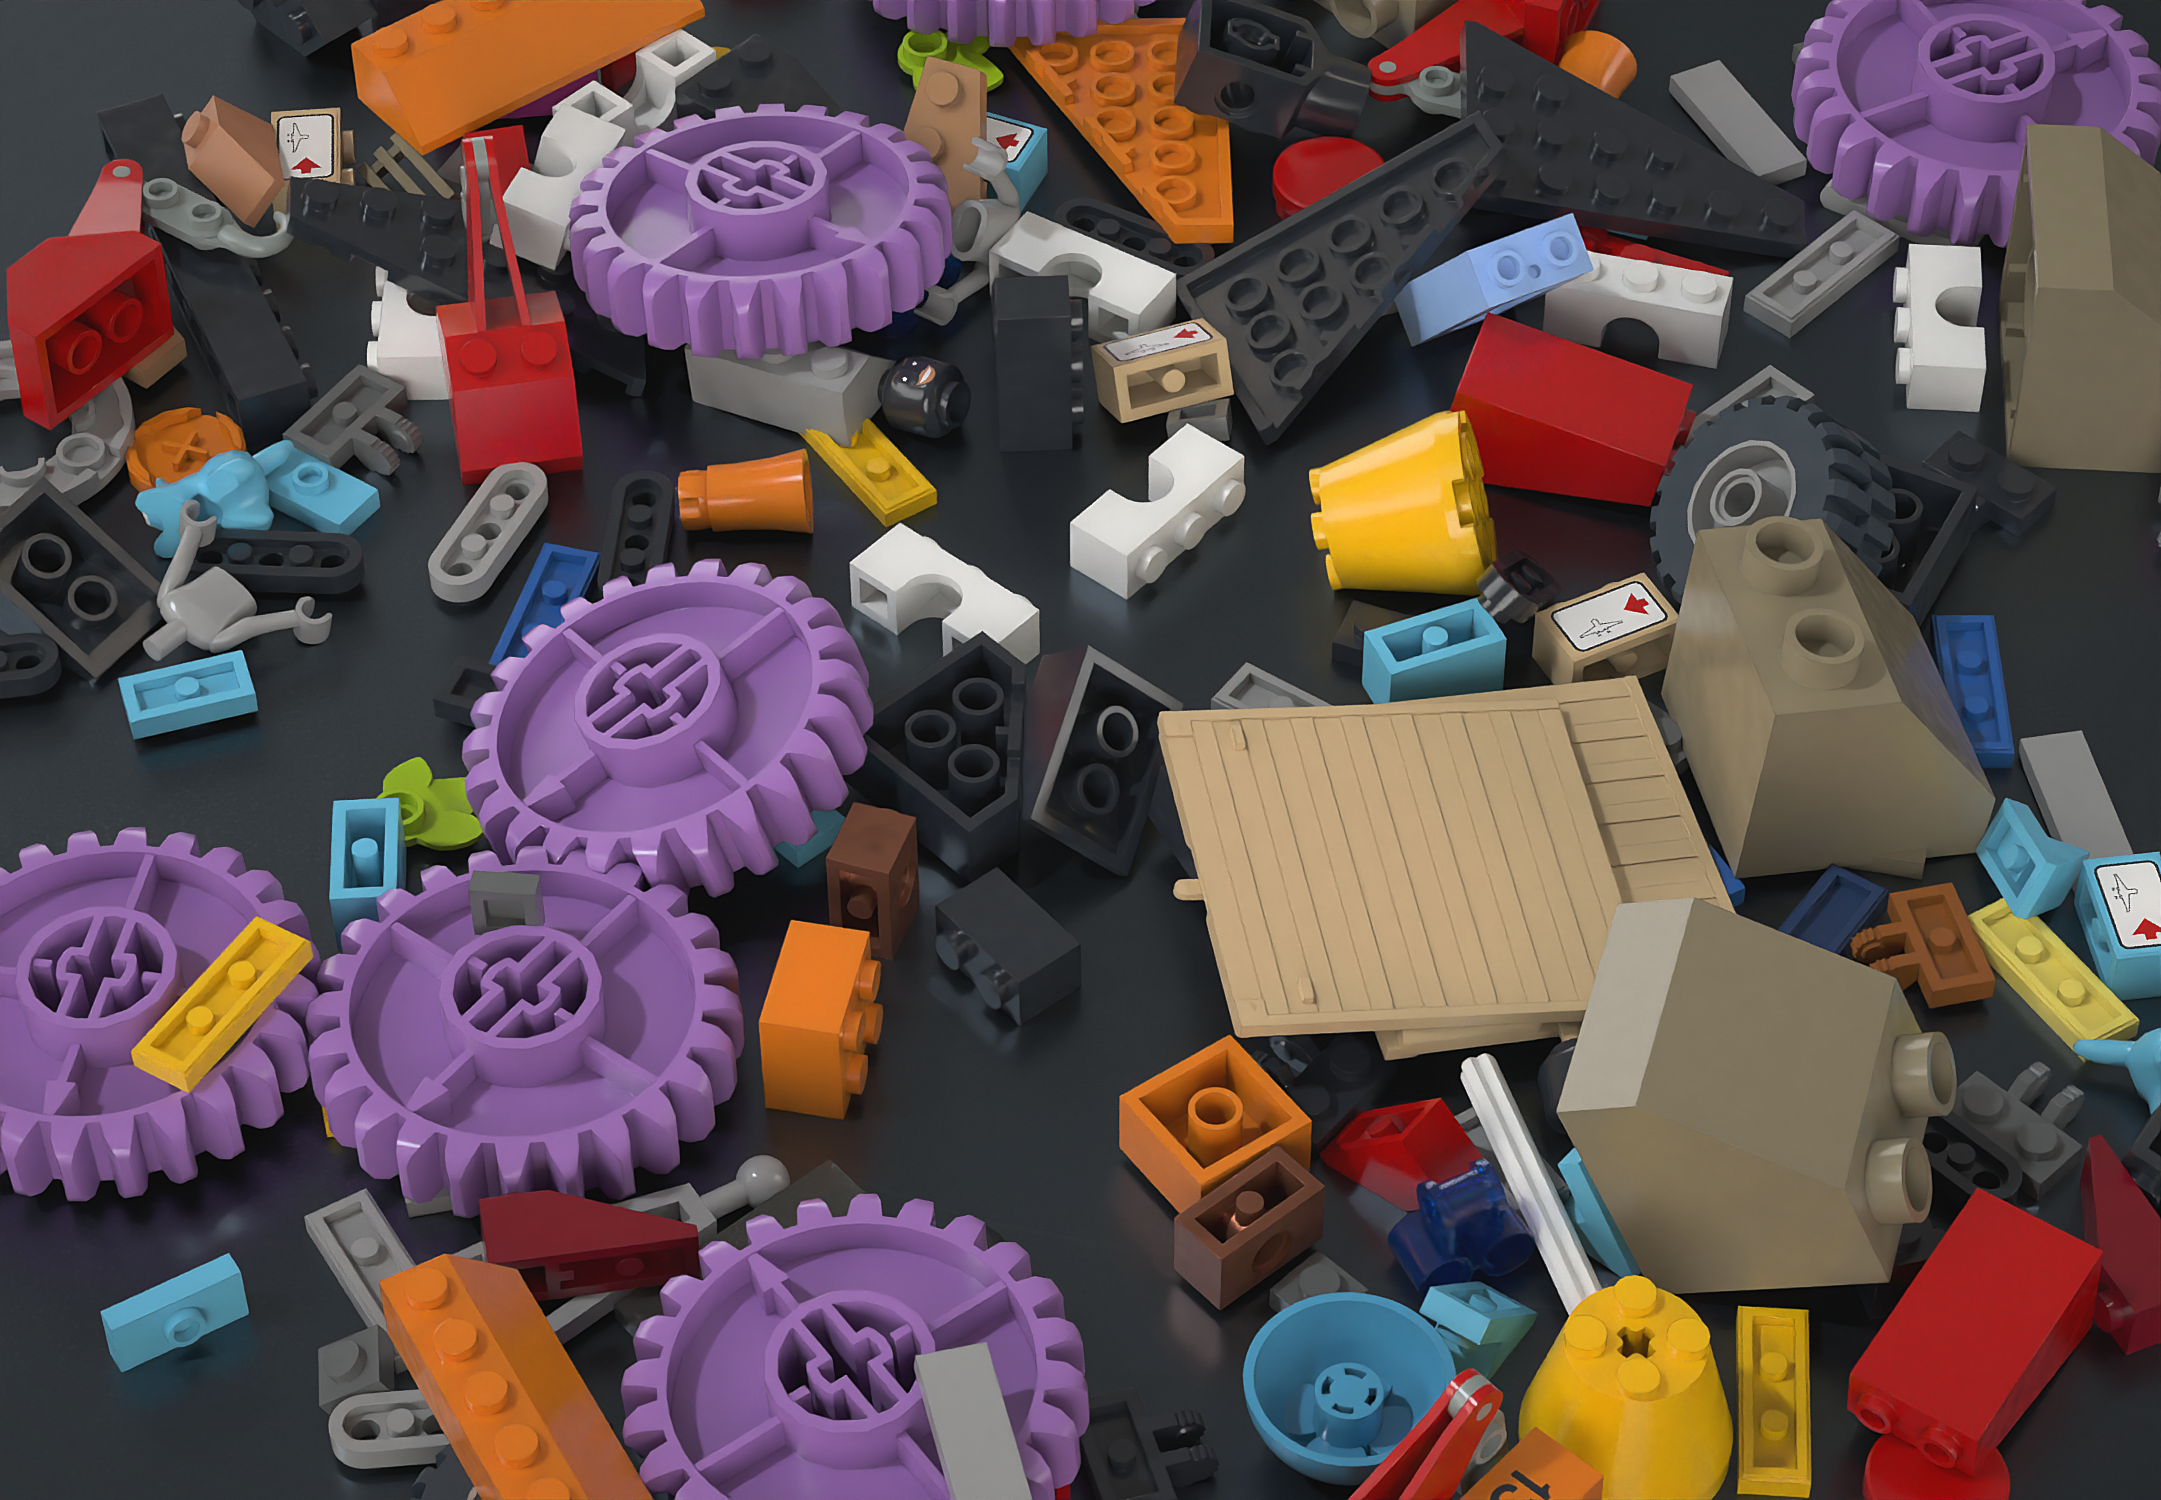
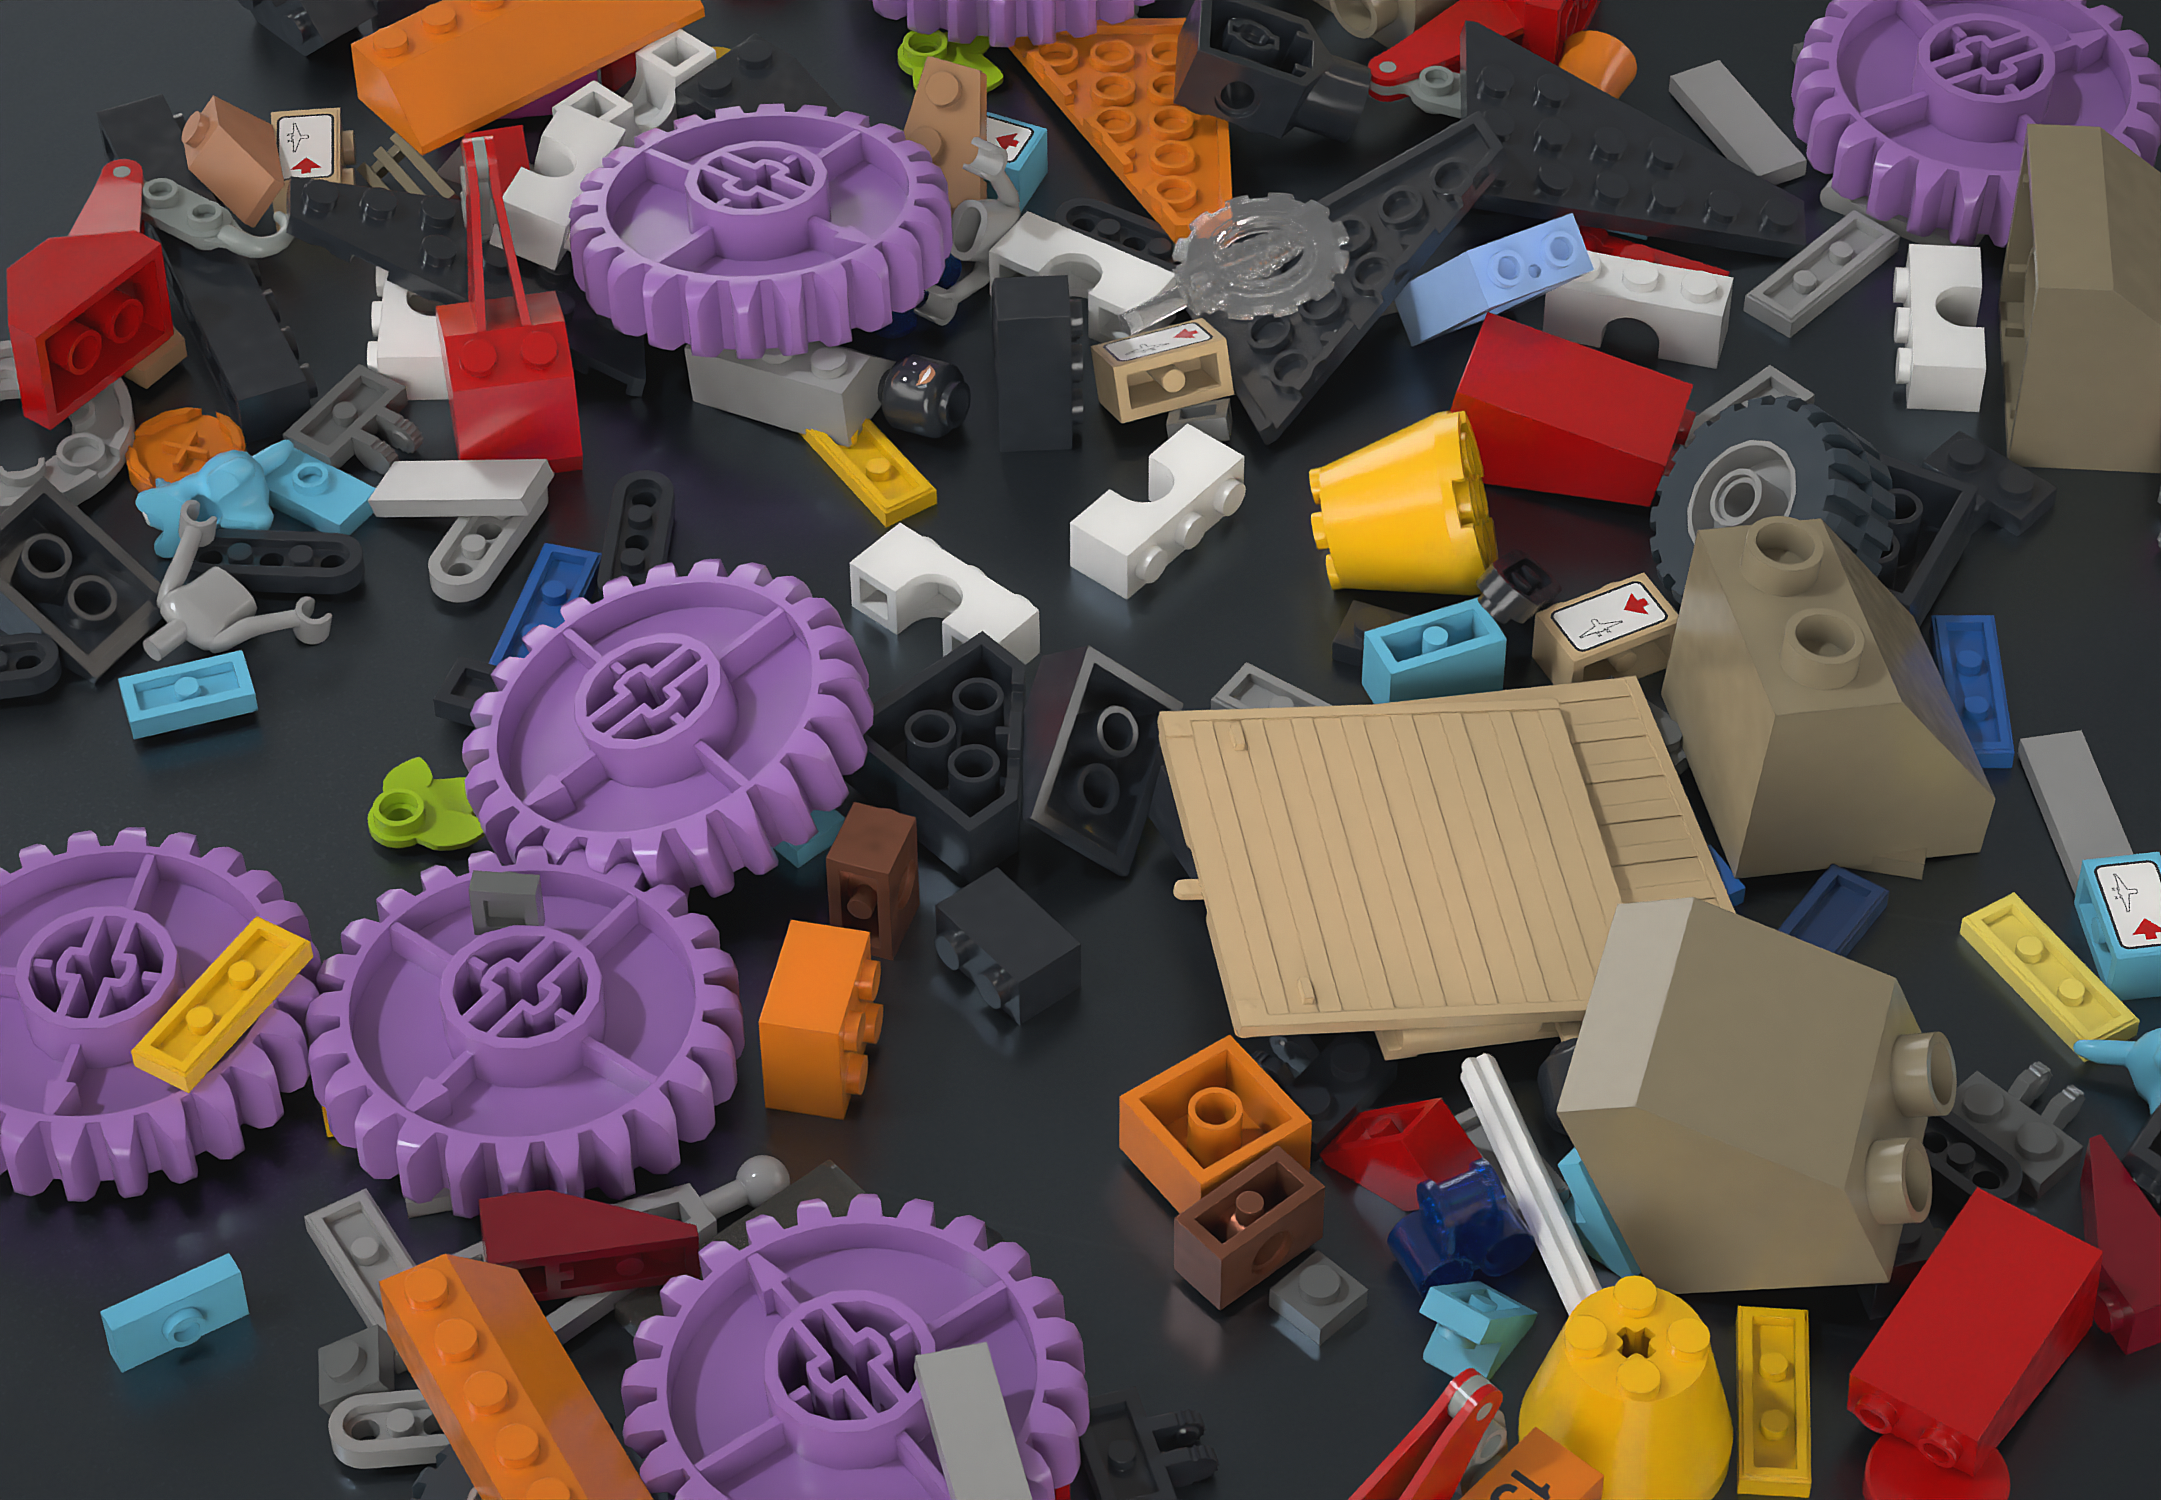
(365, 858): medium azure brick -> none
(461, 488): none -> light grey tile
(749, 495): orange plant -> none
(1233, 277): none -> clear bar
(1318, 168): red tile -> none
(1343, 1382): dark azure piece -> none
(1937, 945): dark orange hinge -> none
(2026, 863): medium azure slope -> none

